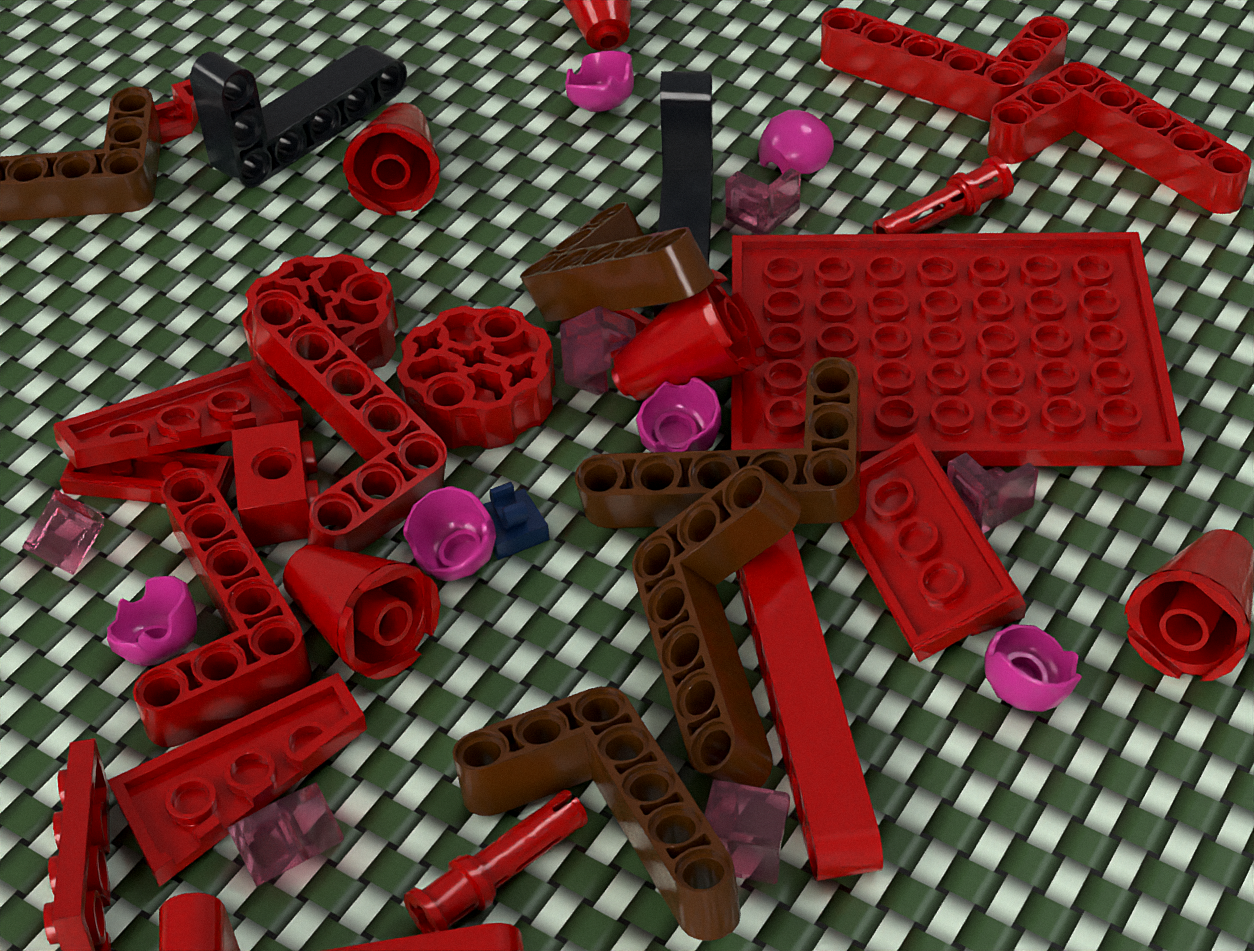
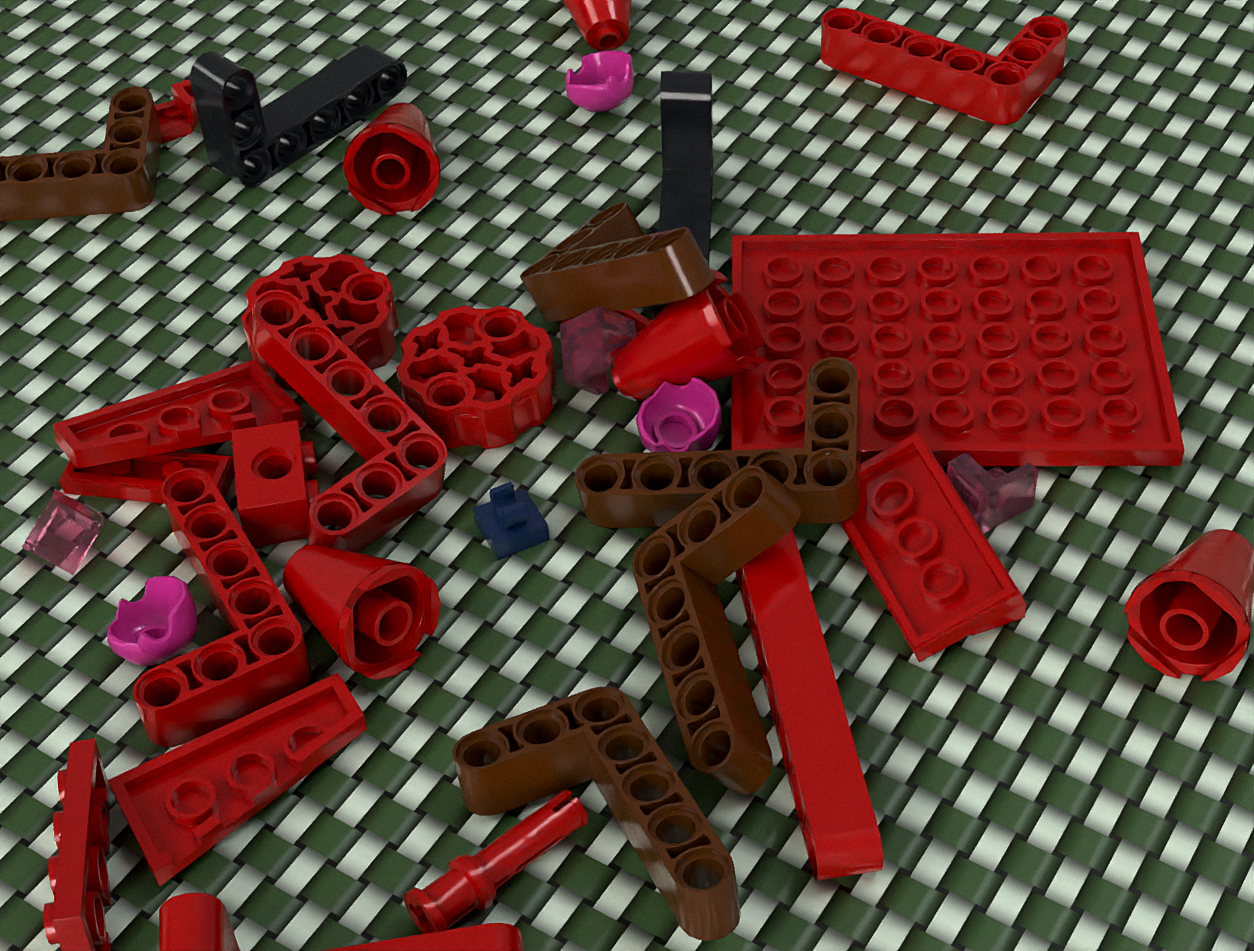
(286, 833): clear pink panel -> none
(450, 533): dark pink hair -> none
(750, 827): clear pink panel -> none
(762, 206): clear pink panel -> none
(796, 142): dark pink hair -> none
(958, 197): red pin -> none
(1030, 668): dark pink hair -> none
(1125, 124): red beam -> none

